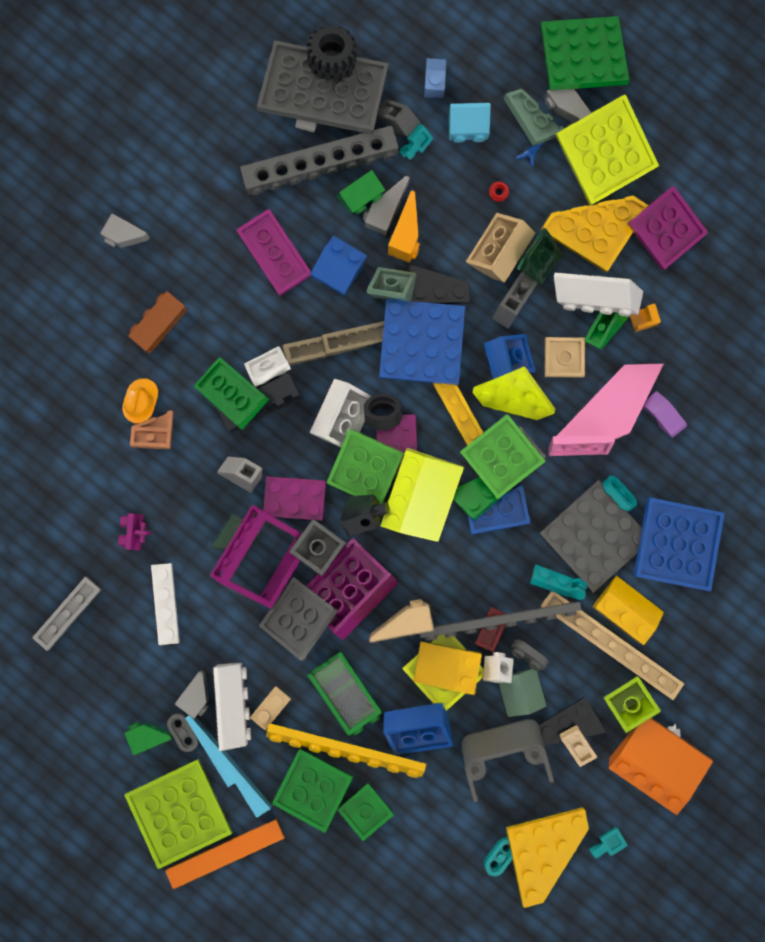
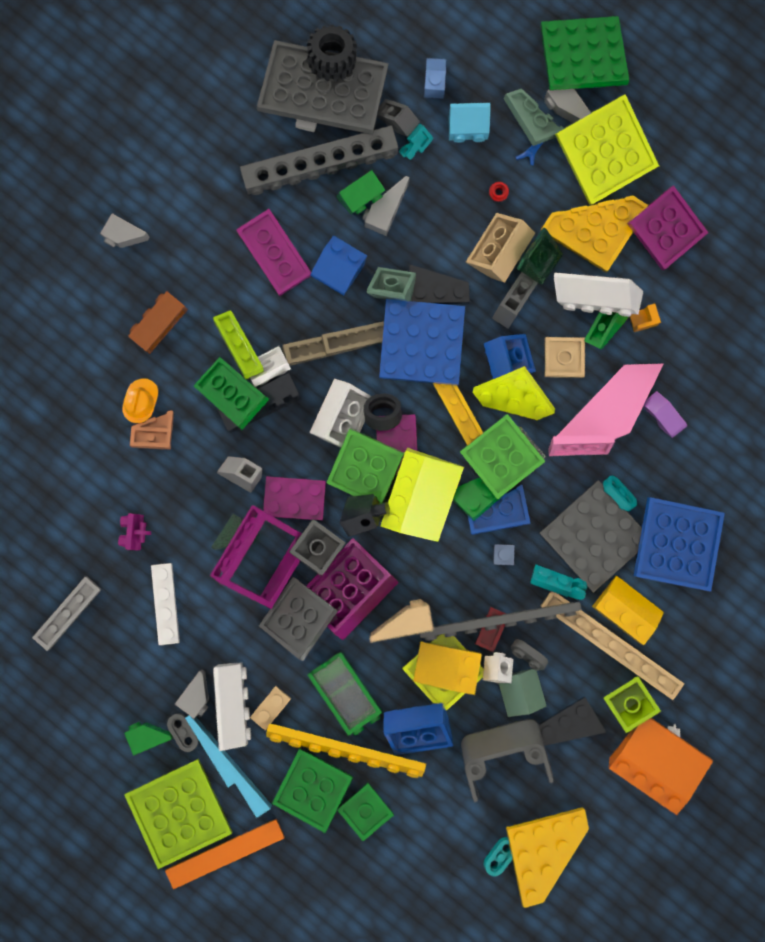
(238, 344): none -> lime plate
(404, 240): light orange slope -> none
(503, 554): none -> sand blue plate
(578, 746): tan plate -> none
(610, 842): teal plate -> none

